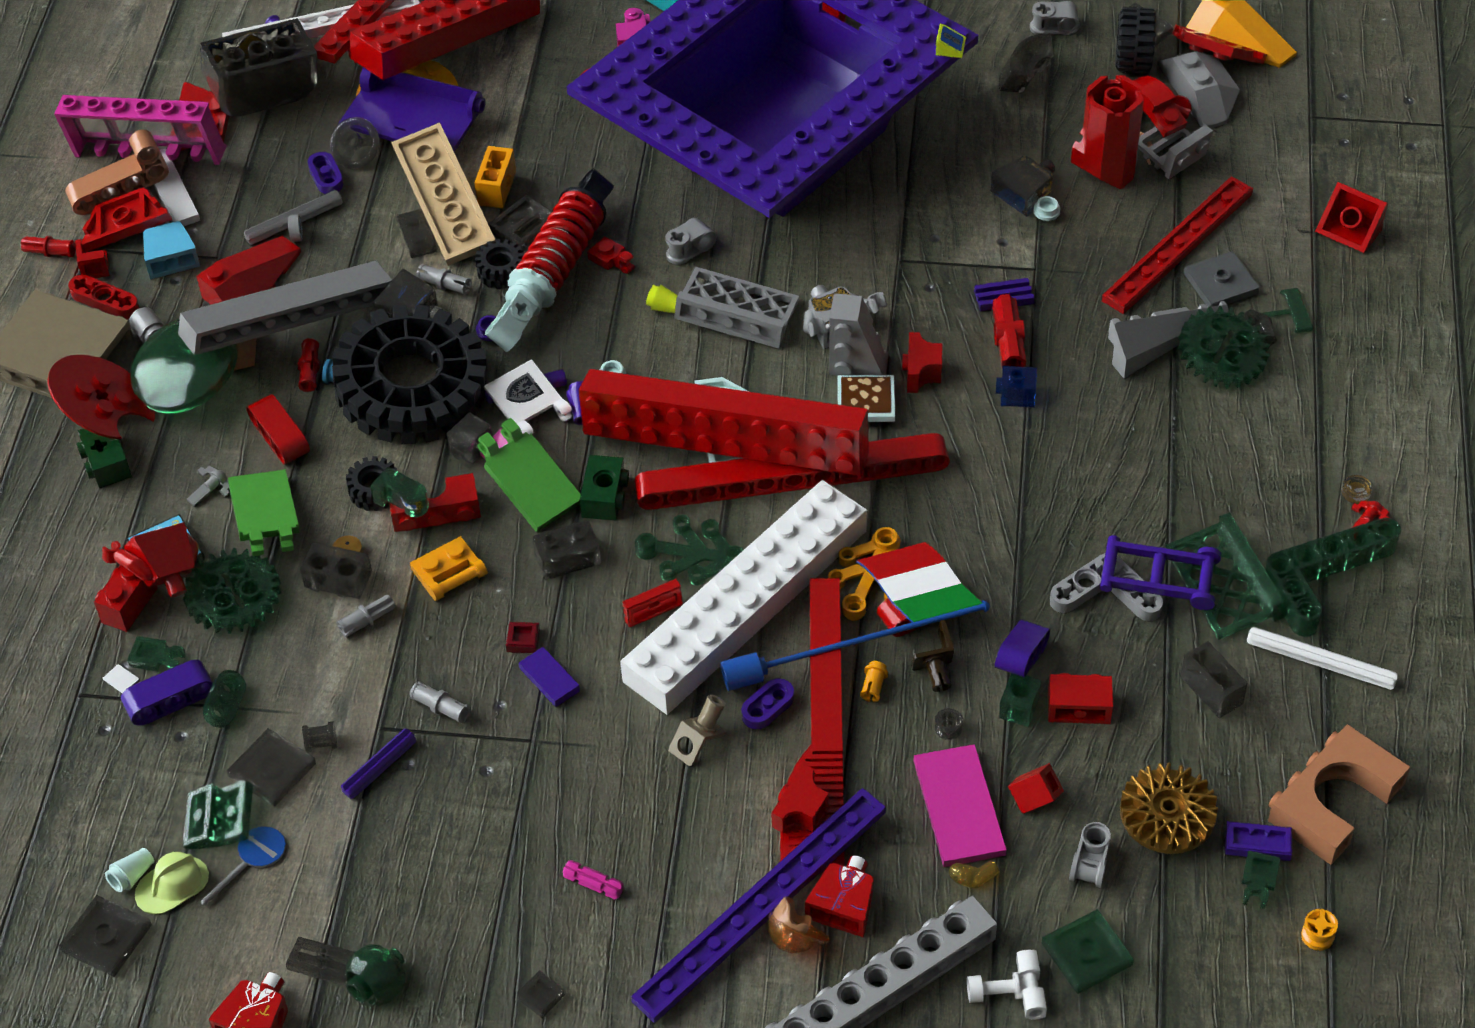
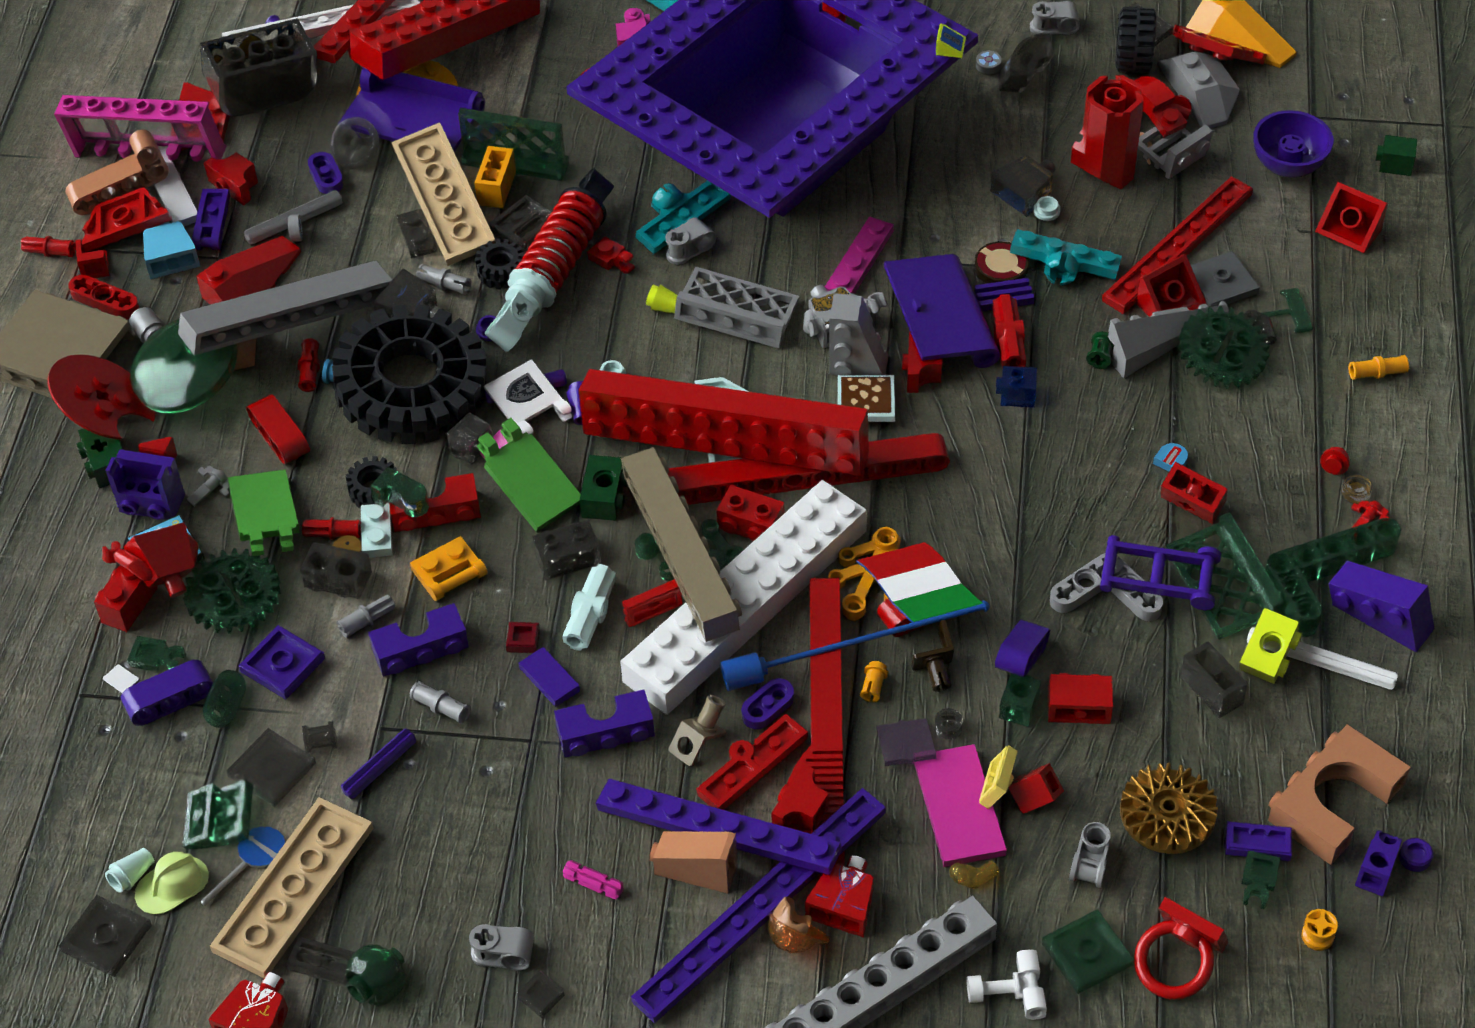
(145, 484): none -> dark purple piece
(161, 447): none -> red slope
(211, 218): none -> dark purple plate
(233, 174): none -> red brick
(281, 662): none -> dark purple plate
(291, 887): none -> tan plate
(331, 528): none -> red axle
(376, 530): none -> light aqua plate
(399, 652): none -> dark purple arch
(504, 947): none -> light grey piece
(527, 162): none -> clear green fence
(584, 734): none -> dark purple arch
(589, 607): none -> light aqua piece
(676, 209): none -> teal plate
(680, 544): none -> dark tan brick
(696, 858): none -> nougat slope
(747, 512): none -> red brick
(751, 762): none -> red hinge
(751, 834): none -> dark purple plate
(861, 255): none -> dark pink plate
(906, 742): none -> clear purple piece
(942, 309): none -> dark purple door
(988, 62): none -> light grey tile
(997, 264): none -> tile
(998, 777): none -> light yellow plate
(1064, 258): none -> teal plate
(1100, 350): none -> dark green bush
(1169, 455): none -> dark azure tile
(1170, 288): none -> red slope
(1192, 931): none -> red tile
(1194, 492): none -> red brick
(1270, 628): none -> neon yellow brick
(1292, 143): none -> dark purple piece
(1335, 461): none -> red plate
(1378, 367): none -> light orange pin
(1378, 863): none -> dark purple leg
(1384, 602): none -> dark purple wedge
(1397, 155): none -> dark green brick
(1416, 854): none -> dark purple tile

